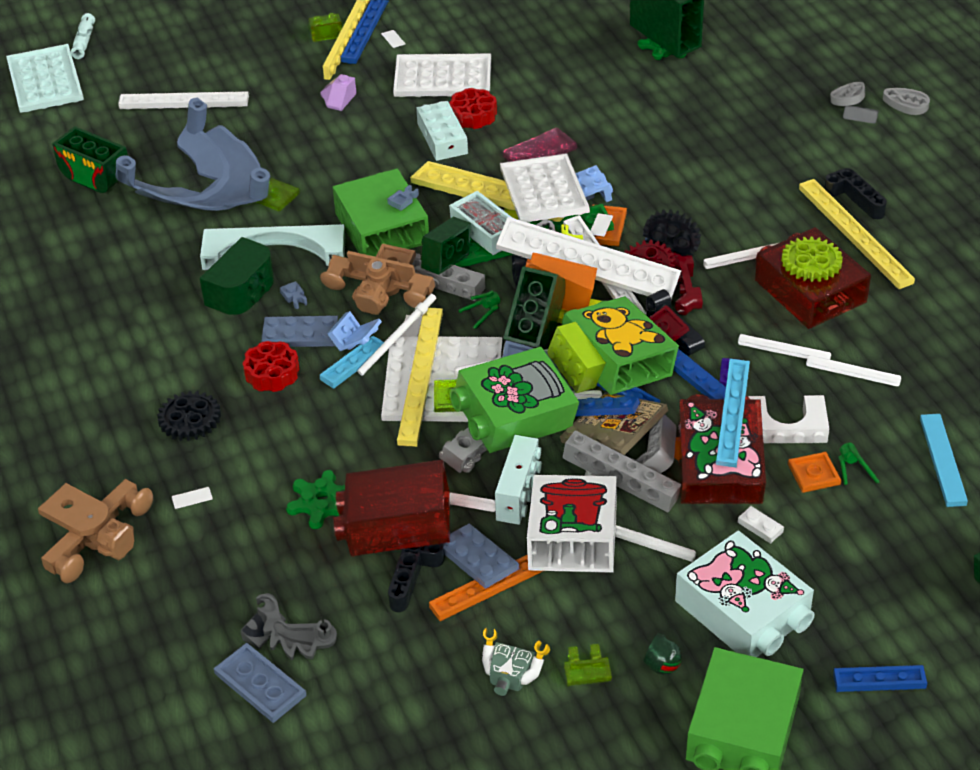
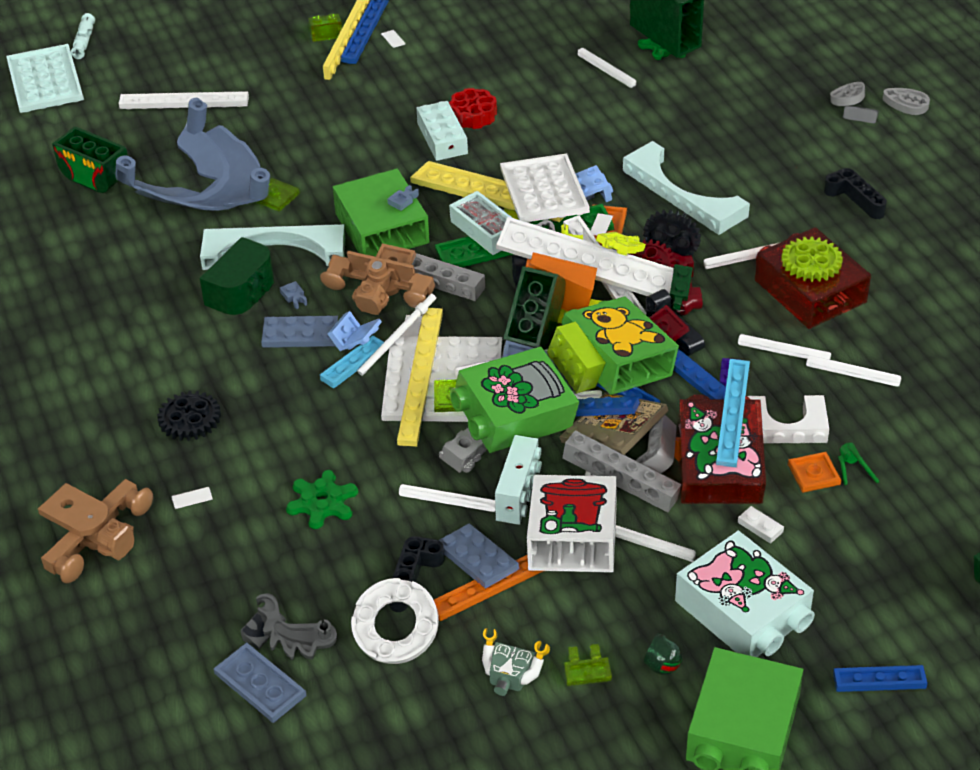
(271, 366): red connector -> none
(339, 92): lavender slope -> none
(377, 597): none -> white plate
(394, 508): clear red brick -> none
(440, 74): white plate -> none
(445, 245): dark green brick -> none
(489, 300): green plant -> none
(547, 144): clear pink plate -> none
(606, 67): none -> white axle
(620, 242): none -> neon yellow plate
(680, 285): none -> dark green plate
(714, 213): none -> light aqua arch
(857, 234): light yellow plate -> none
(943, 460): medium azure tile -> none

